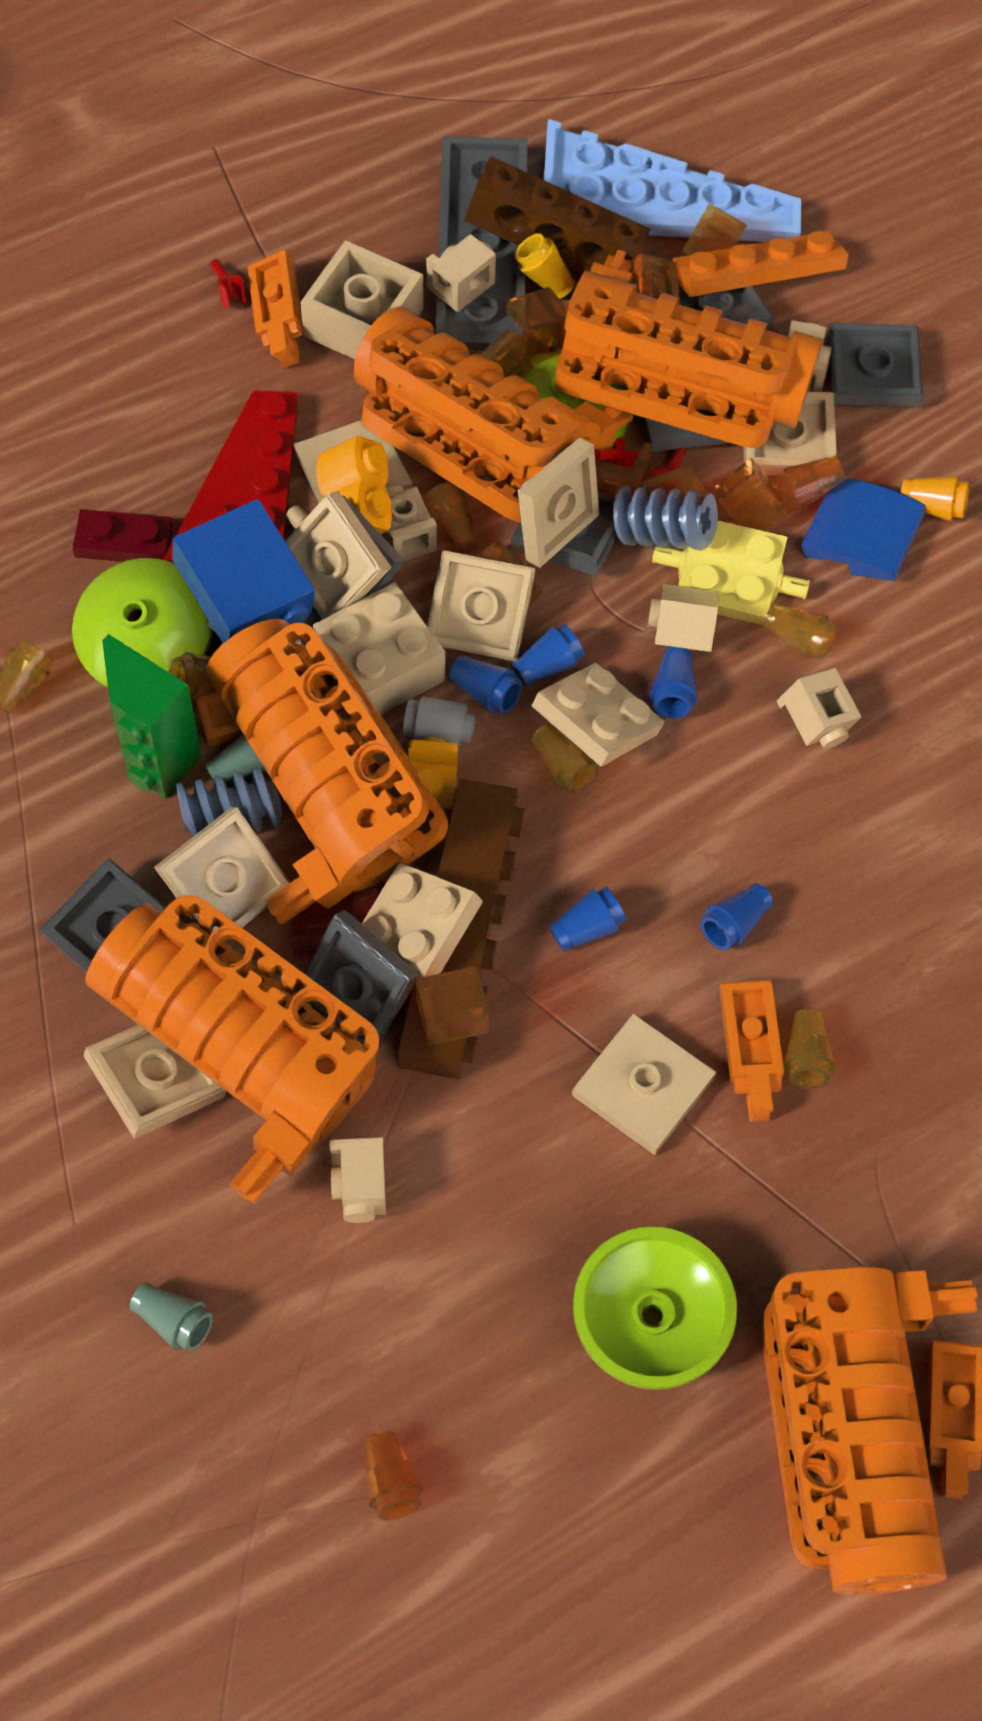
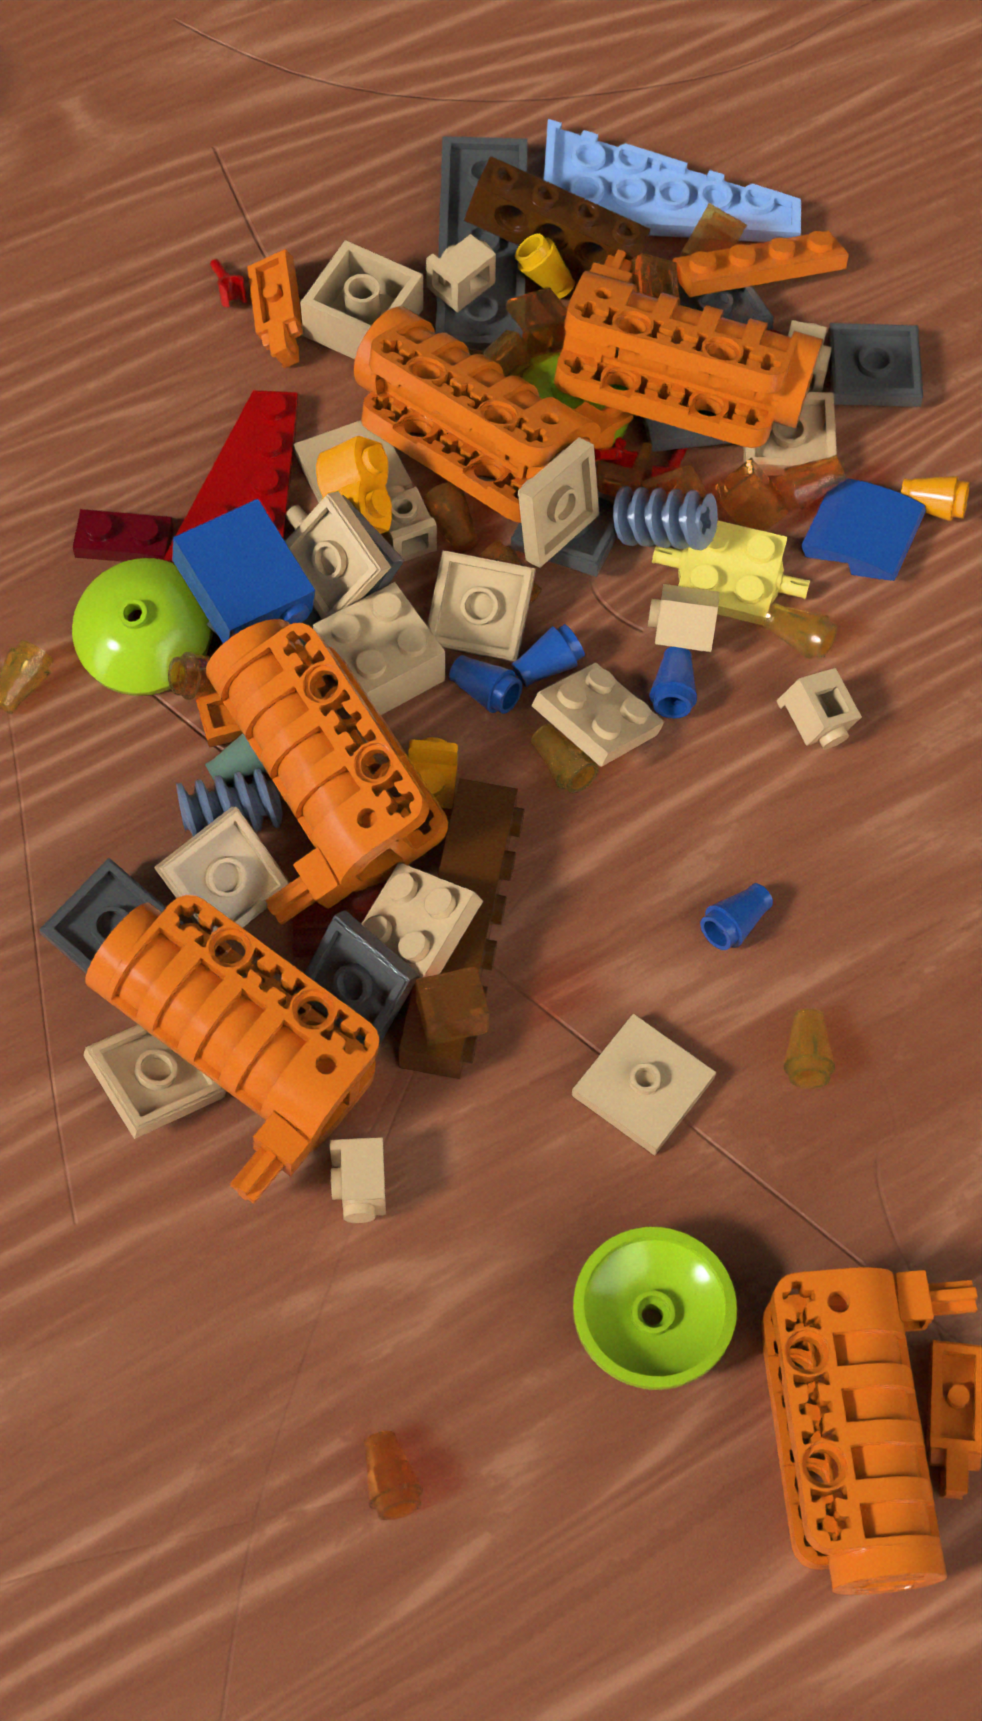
(151, 719): green slope -> none
(176, 1318): sand green cone -> none
(438, 719): light grey brick -> none
(588, 919): blue cone -> none
(752, 1043): orange hinge -> none

